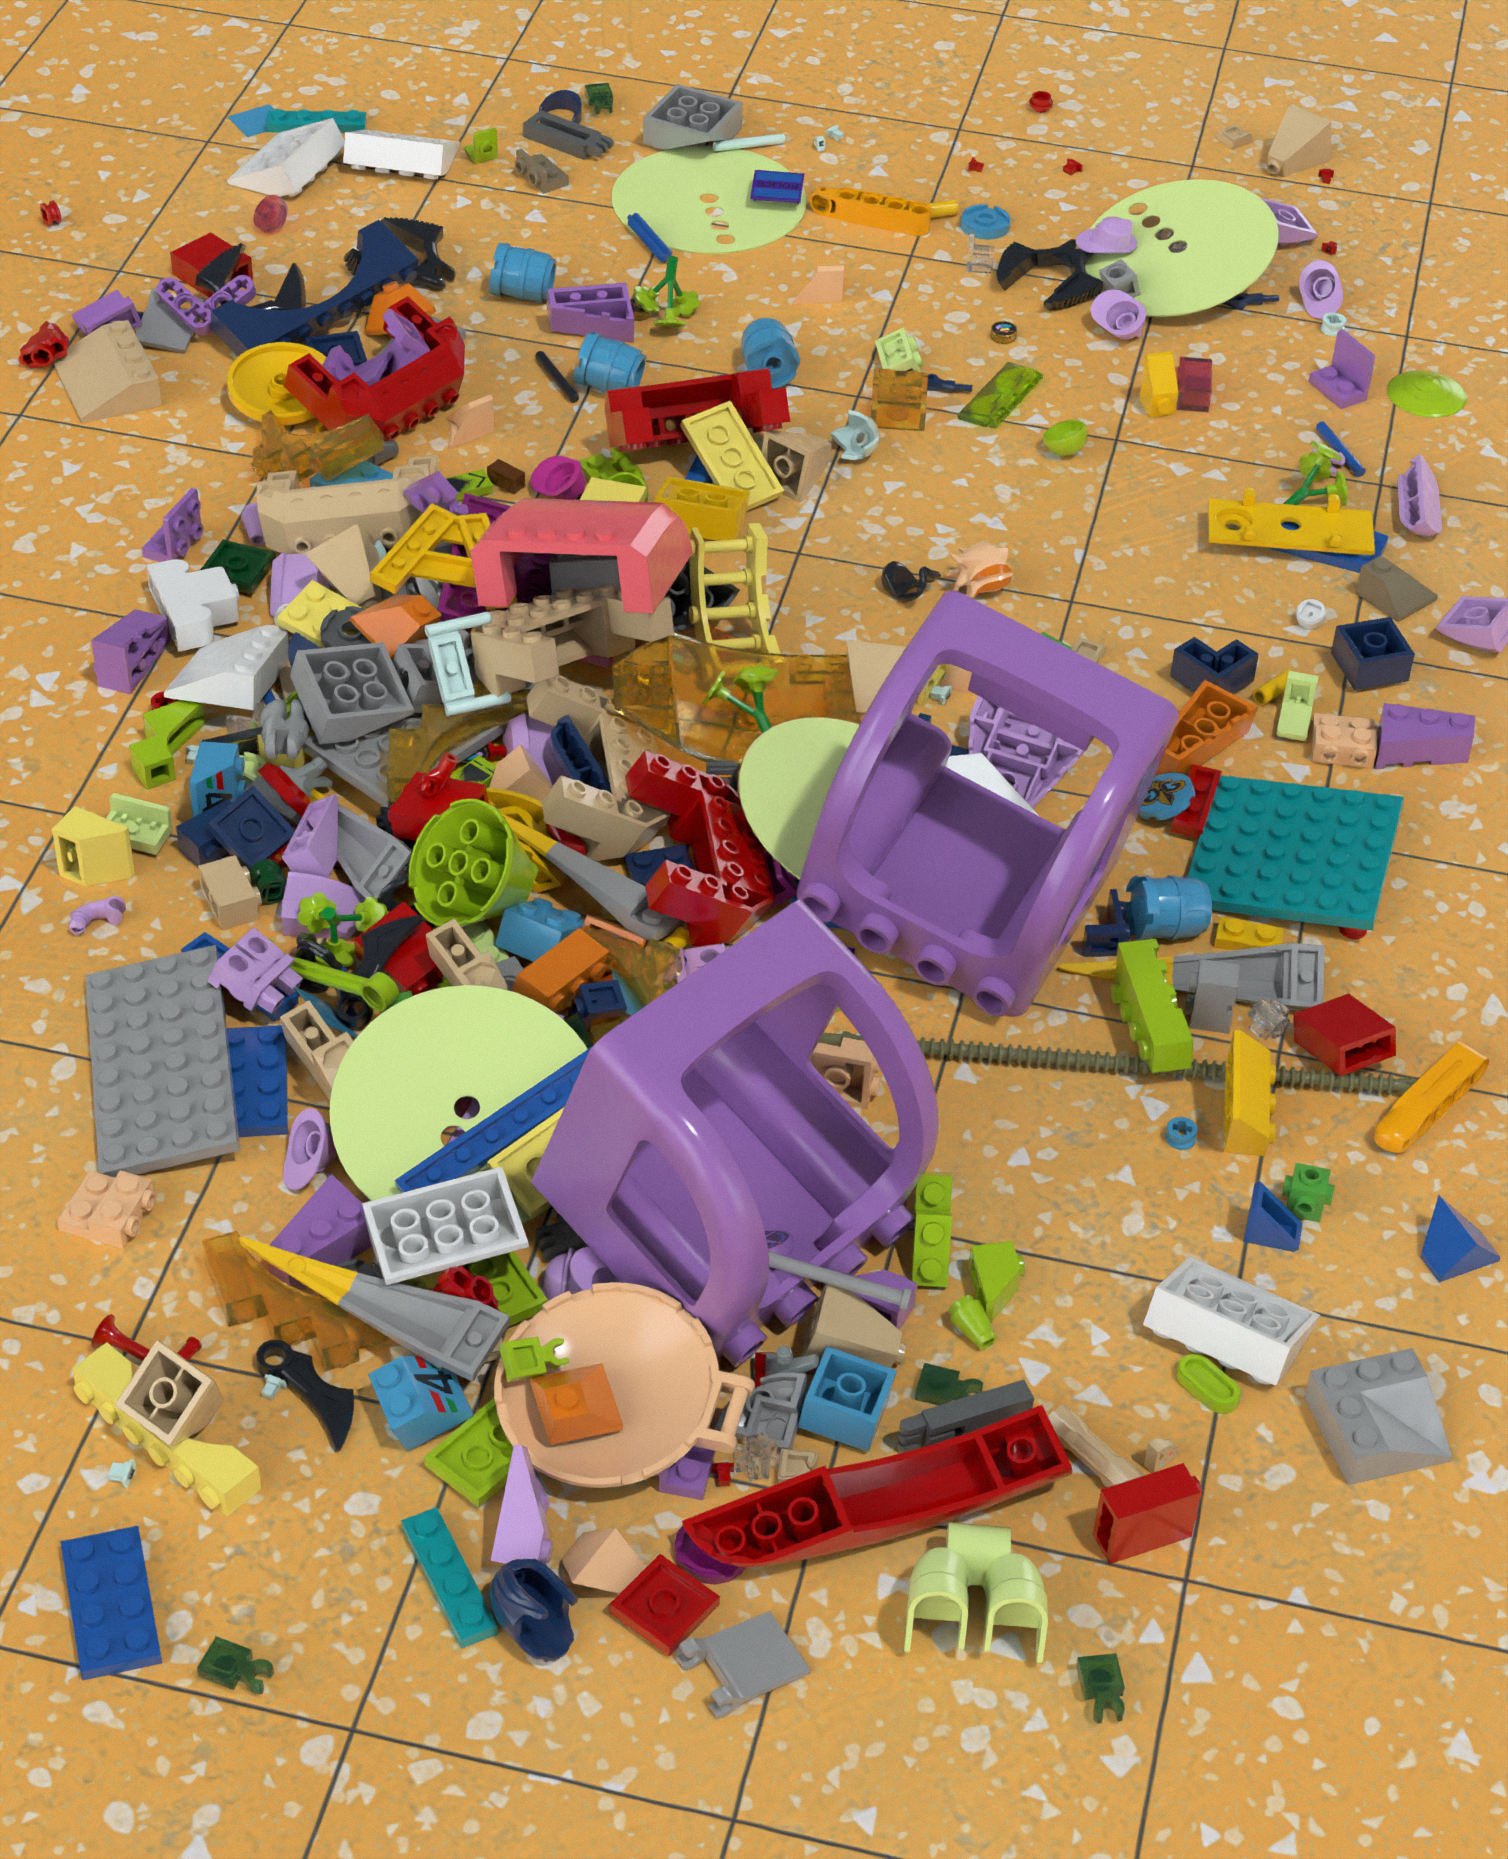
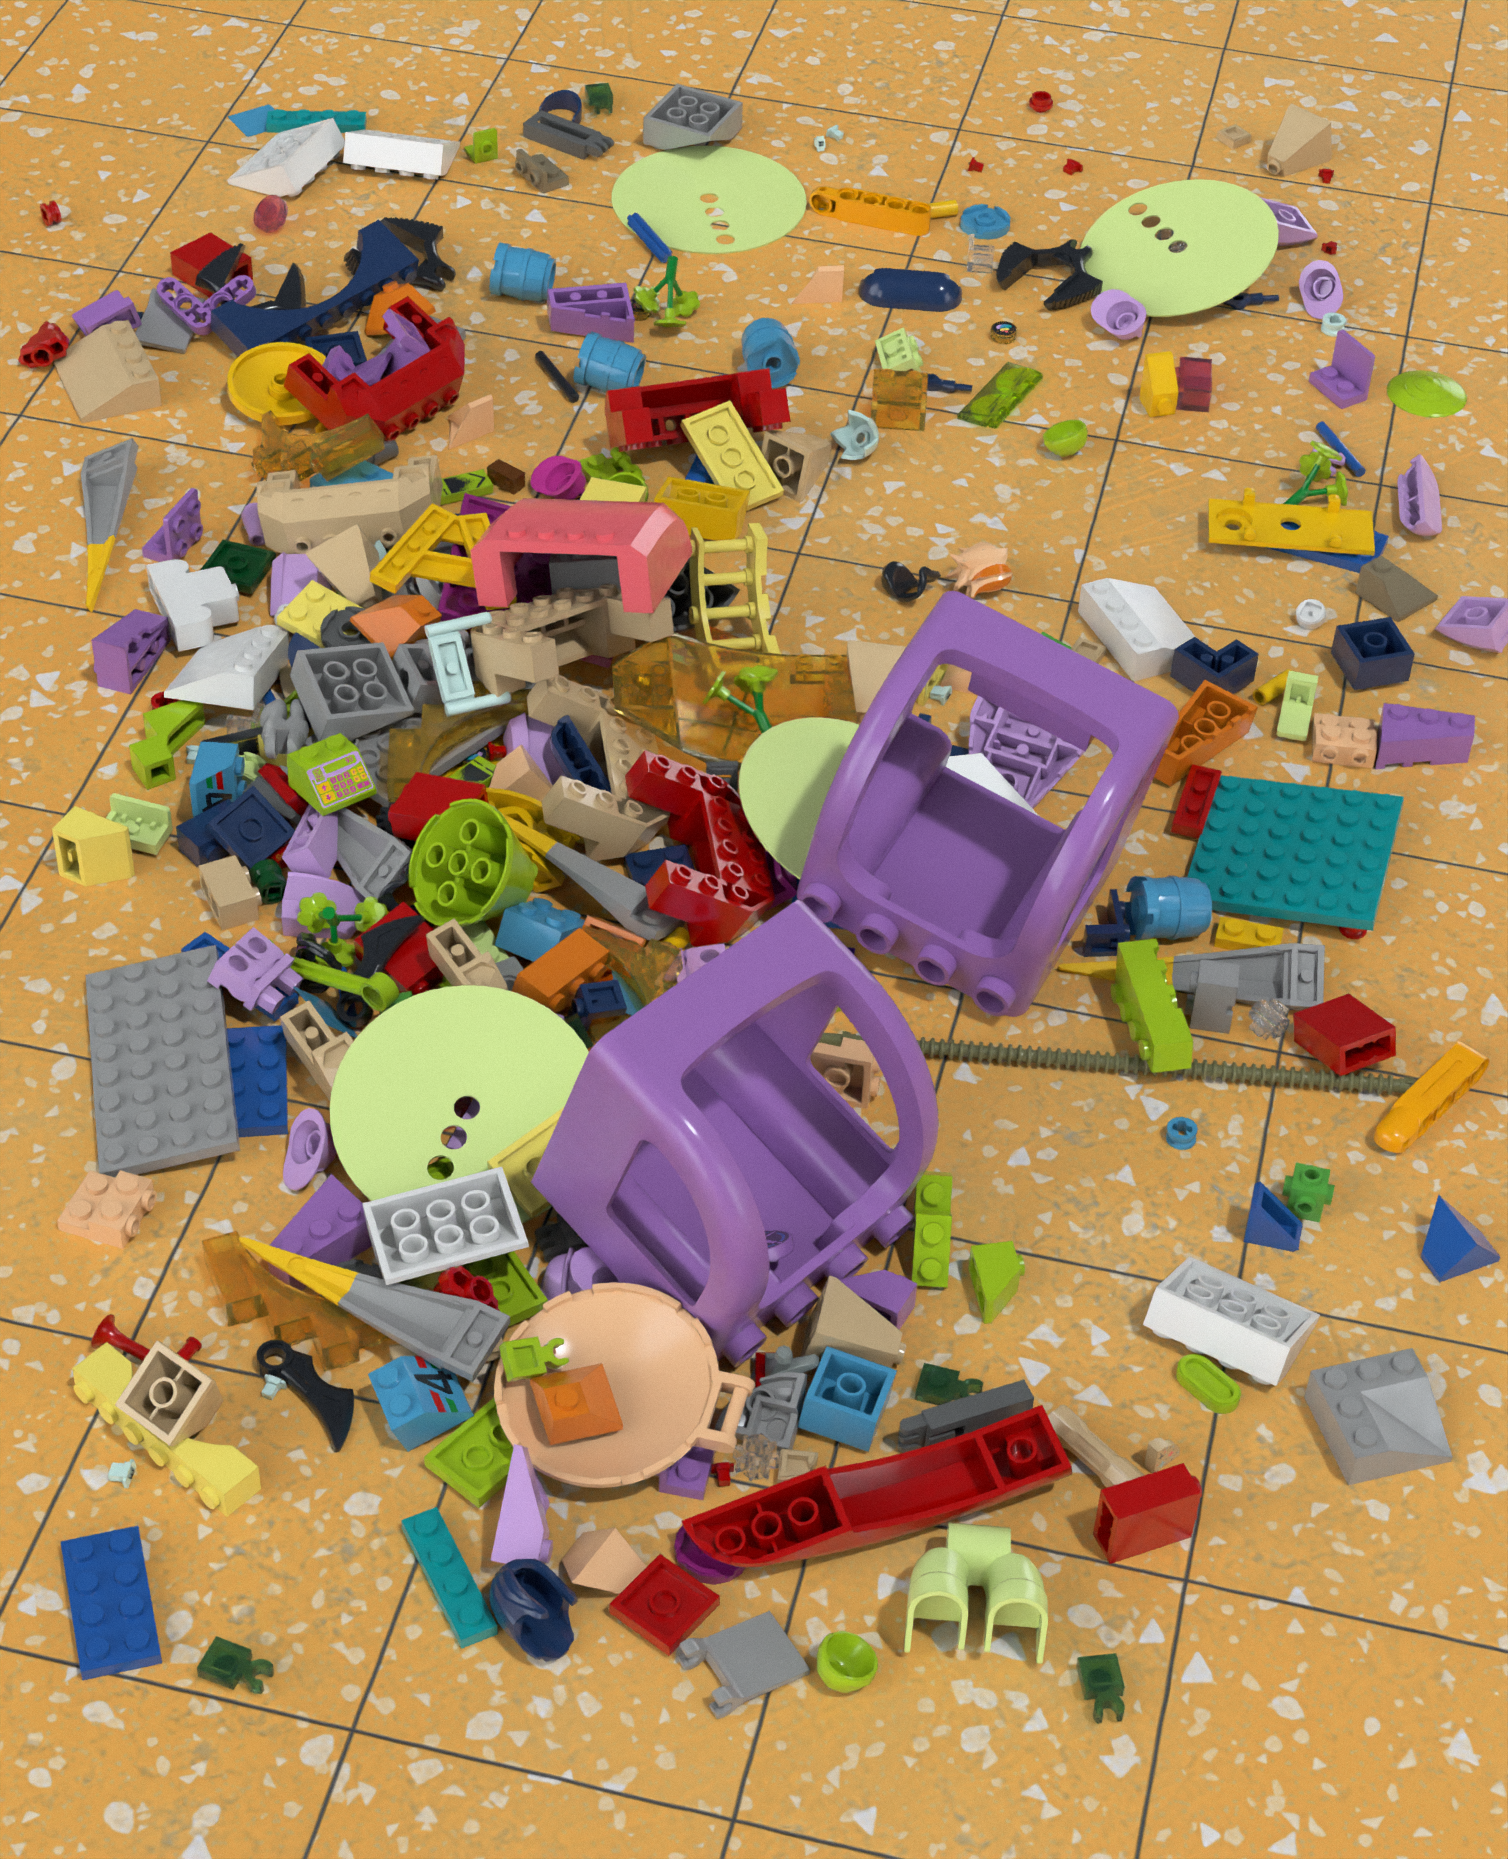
(106, 488): none -> light grey plate
(108, 908): lavender piece -> none
(330, 774): none -> lime slope
(434, 490): medium lavender plate -> none
(439, 776): red arm -> none
(495, 1132): blue plate -> none
(567, 839): red arm -> none
(748, 142): light aqua piece -> none
(777, 186): piece -> none
(840, 1280): light grey bar -> none
(846, 1662): none -> lime piece
(910, 290): none -> dark blue brick
(972, 1321): lime cone -> none
(1108, 236): lavender piece -> none
(1120, 277): light grey brick -> none
(1133, 625): none -> white slope
(1167, 796): dark azure tile -> none
(1248, 1097): yellow slope -> none

